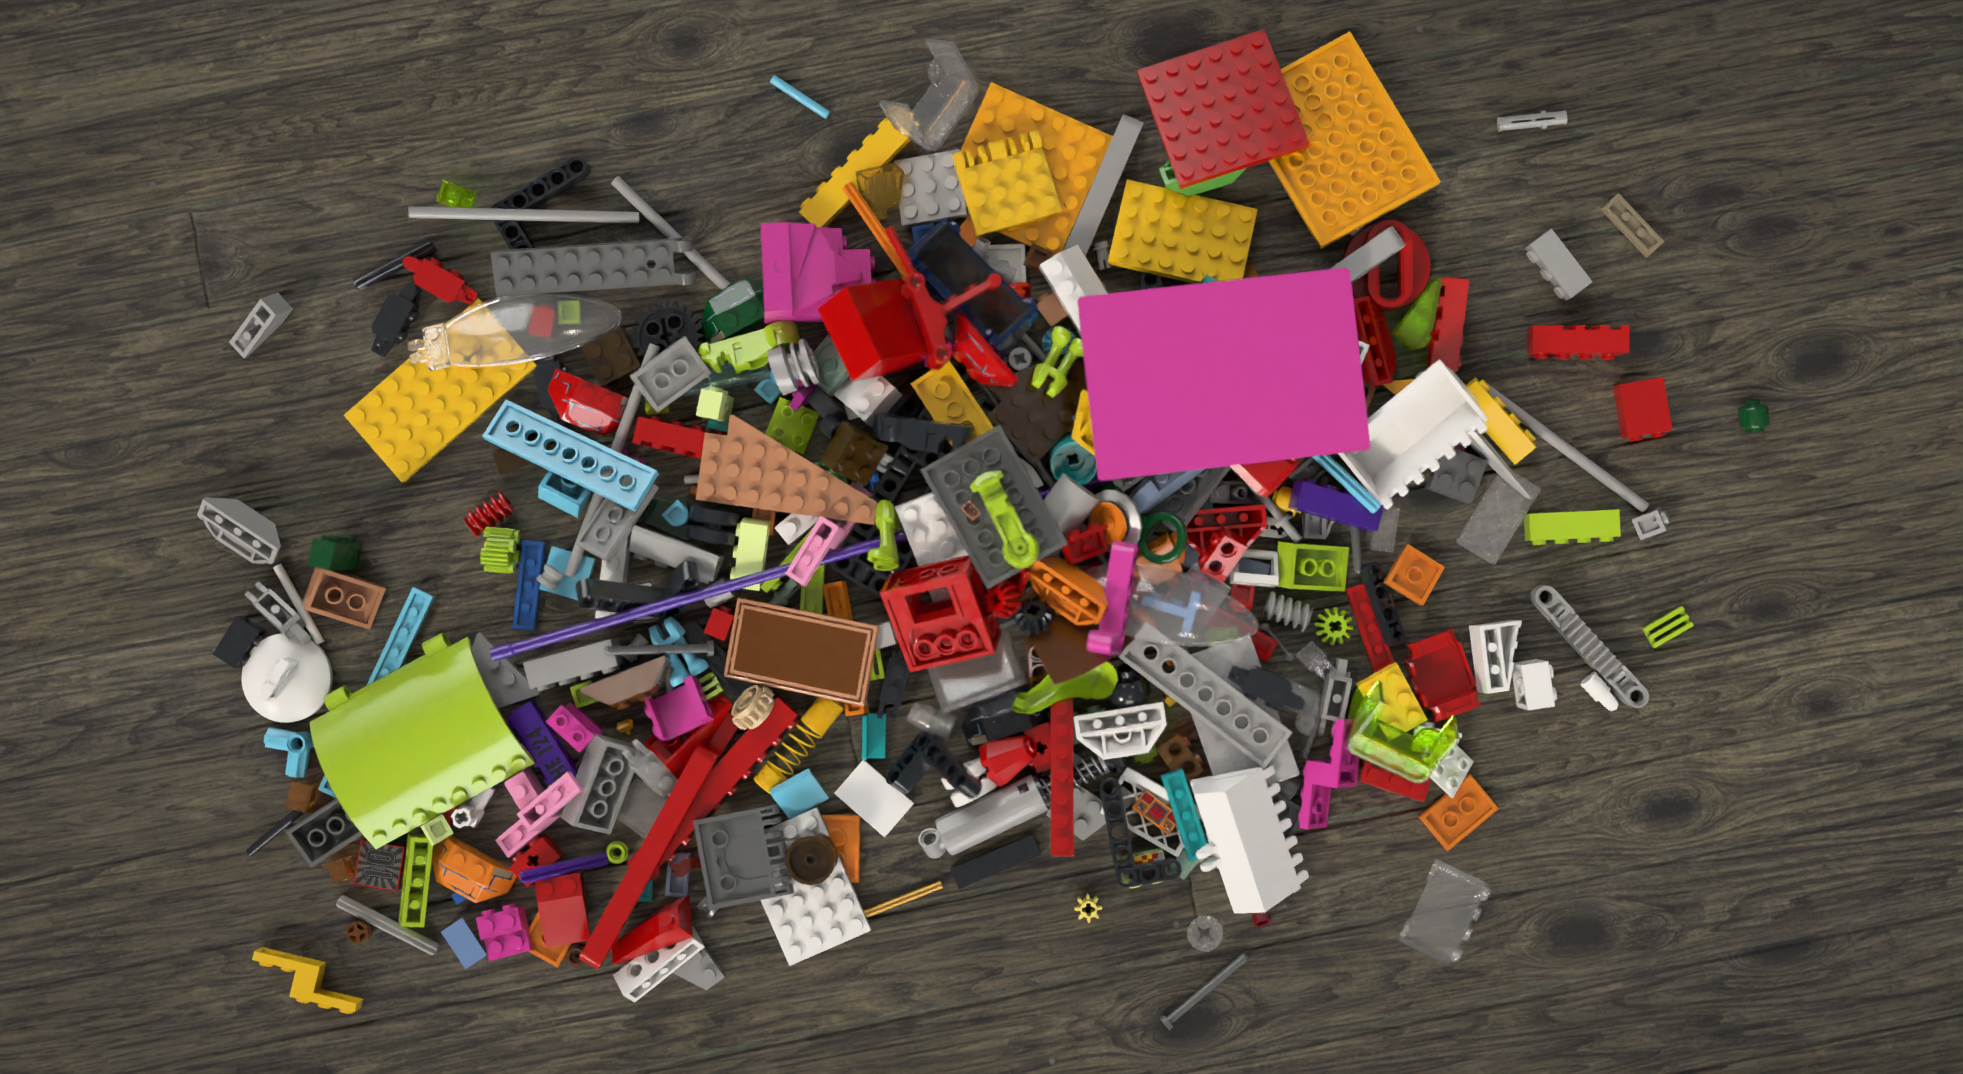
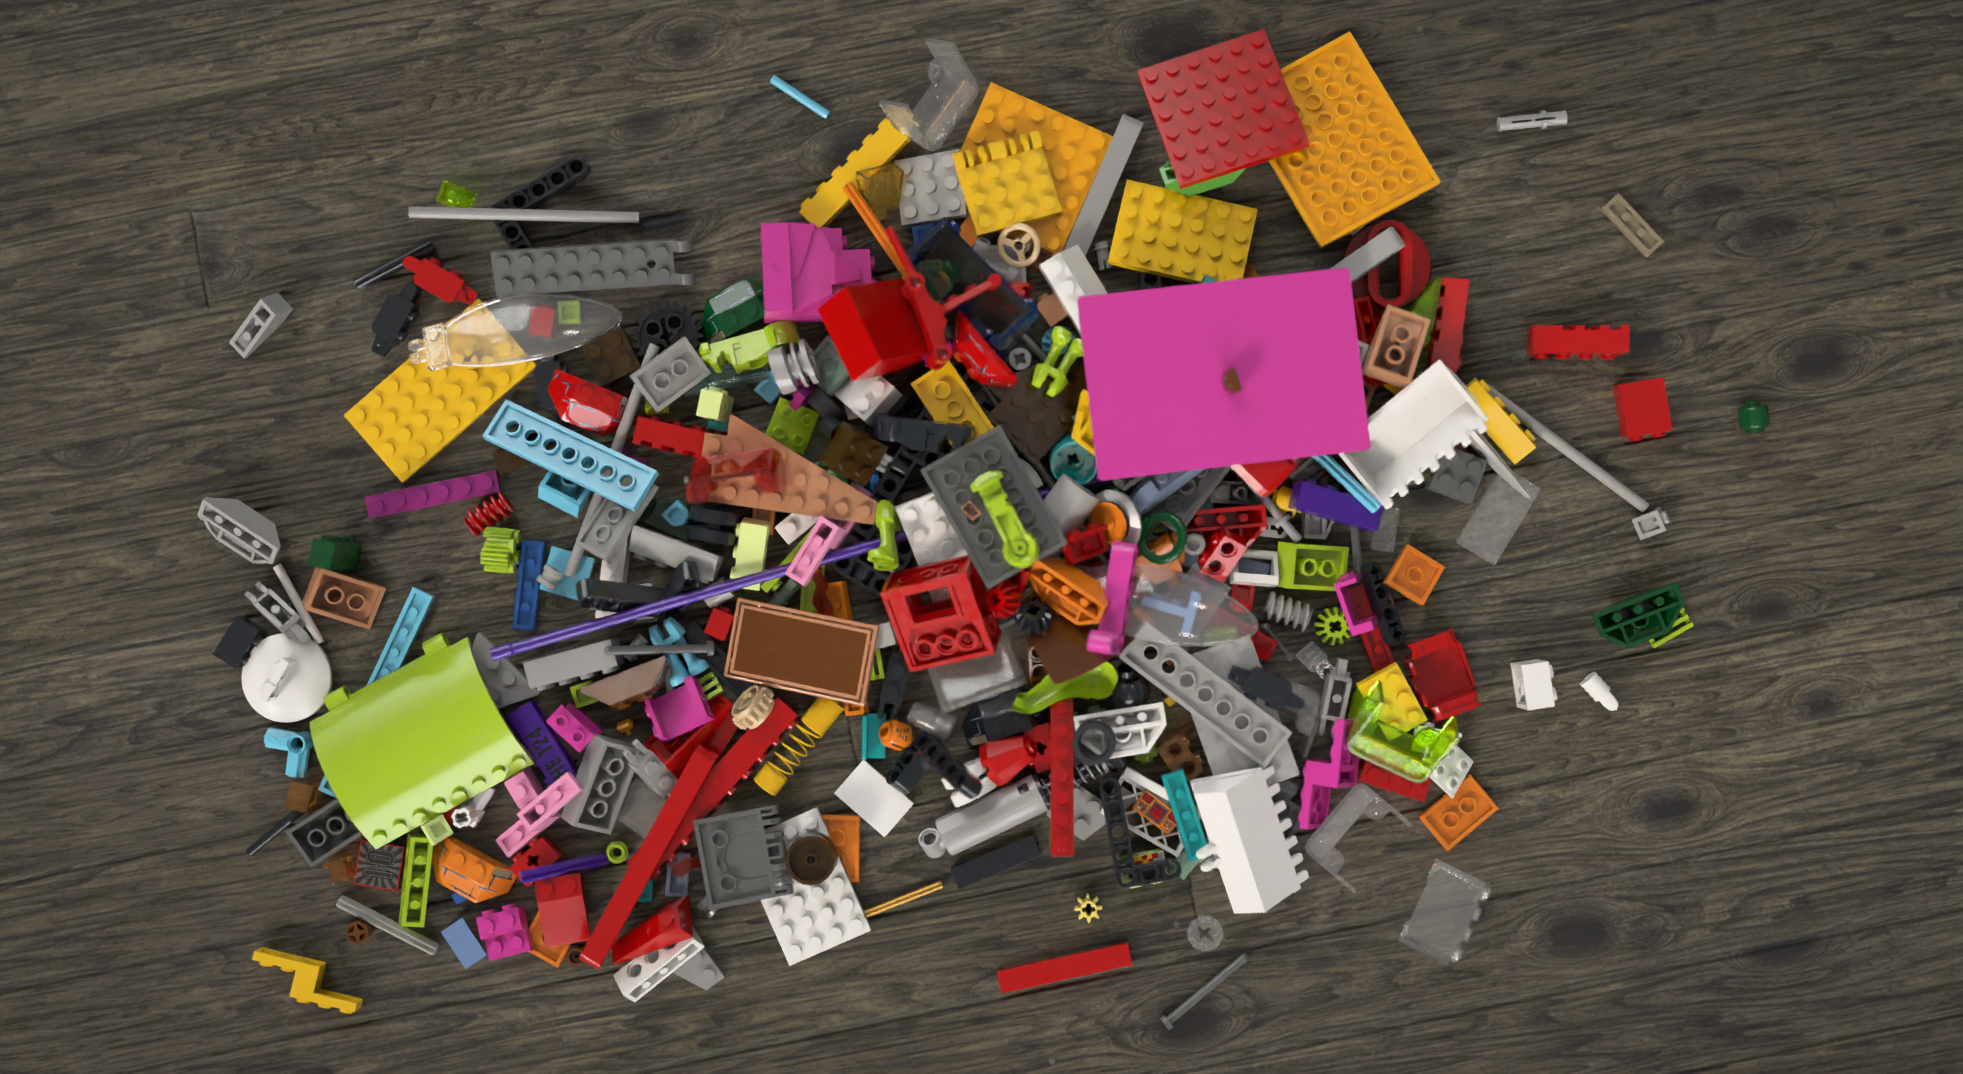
(433, 494): none -> magenta plate
(669, 232): light grey piece -> none
(762, 463): none -> clear red windscreen
(799, 794): medium azure tile -> none
(820, 599): none -> clear red hair
(895, 734): none -> orange head
(939, 276): none -> wing
(1024, 239): none -> tan piece
(1064, 967): none -> red tile
(1098, 759): none -> black tyre
(1195, 544): none -> light grey plate
(1231, 381): none -> reddish brown plate
(1261, 919): dark red hinge -> none
(1355, 625): none -> dark pink panel
(1357, 801): none -> clear windscreen
(1396, 347): none -> nougat slope
(1493, 654): white wedge -> none
(1557, 265): light grey brick -> none
(1572, 525): lime brick -> none
(1588, 646): light grey gear -> none
(1640, 616): none -> dark green wedge

